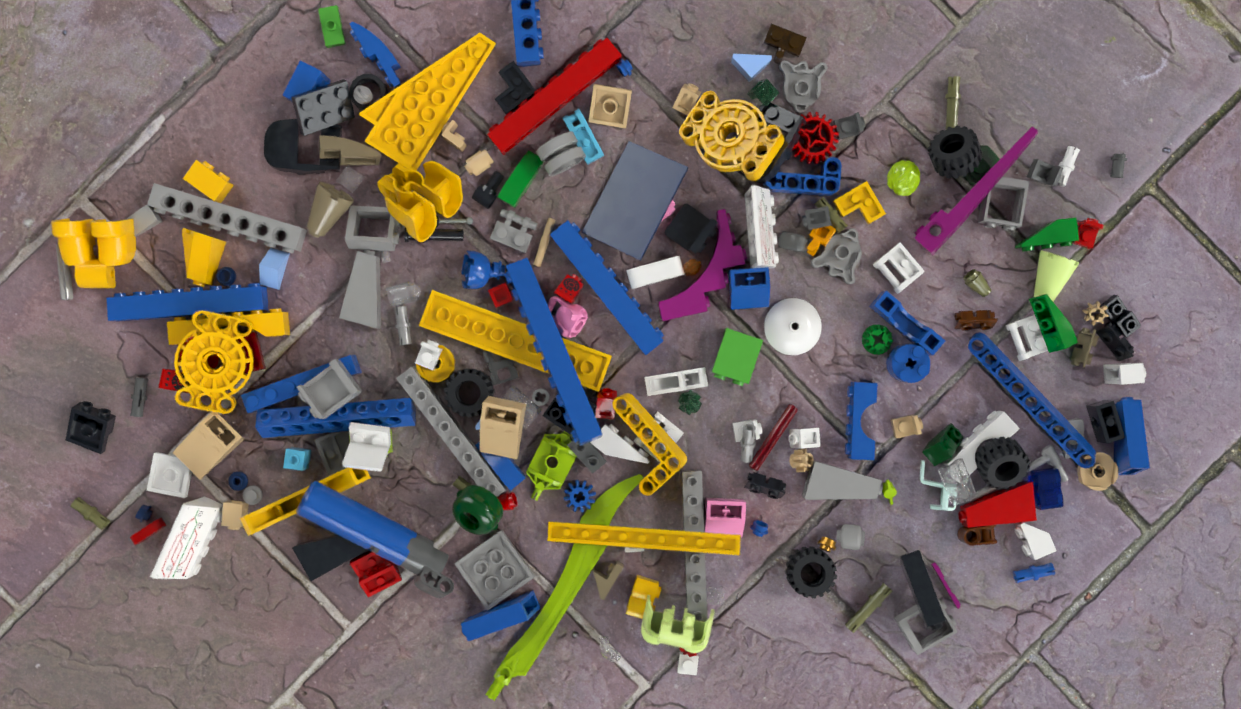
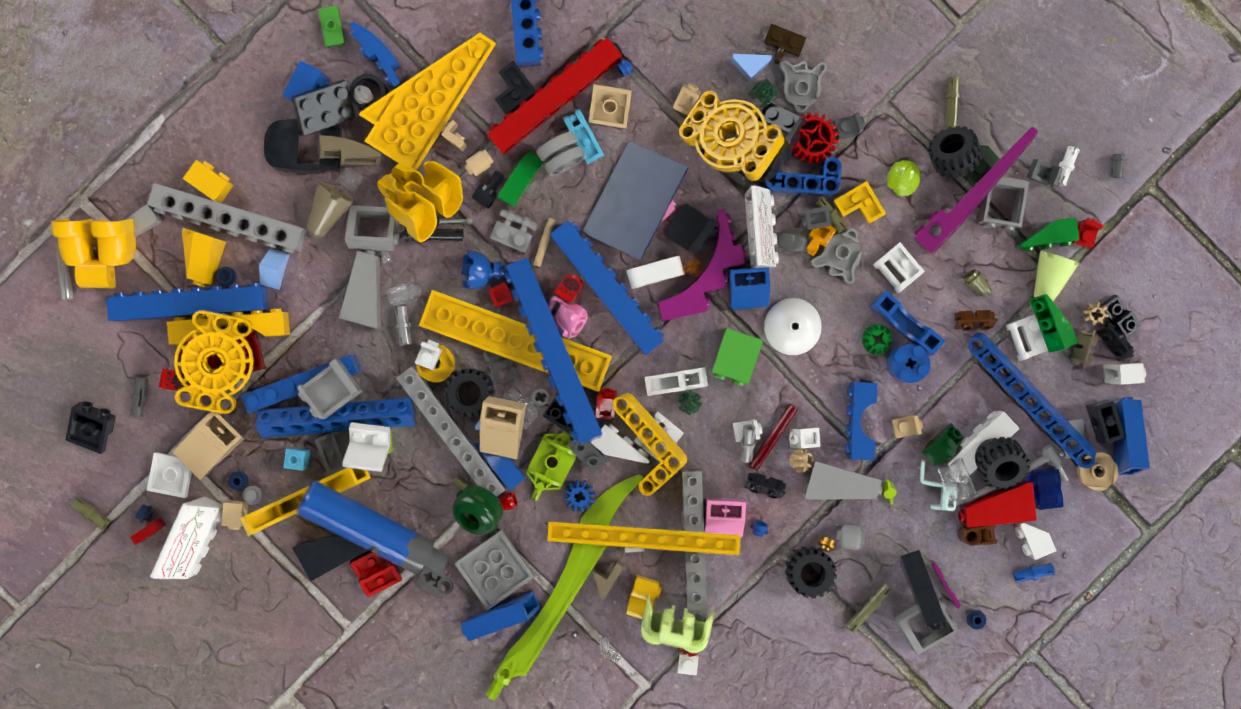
(972, 615): none -> dark blue plate

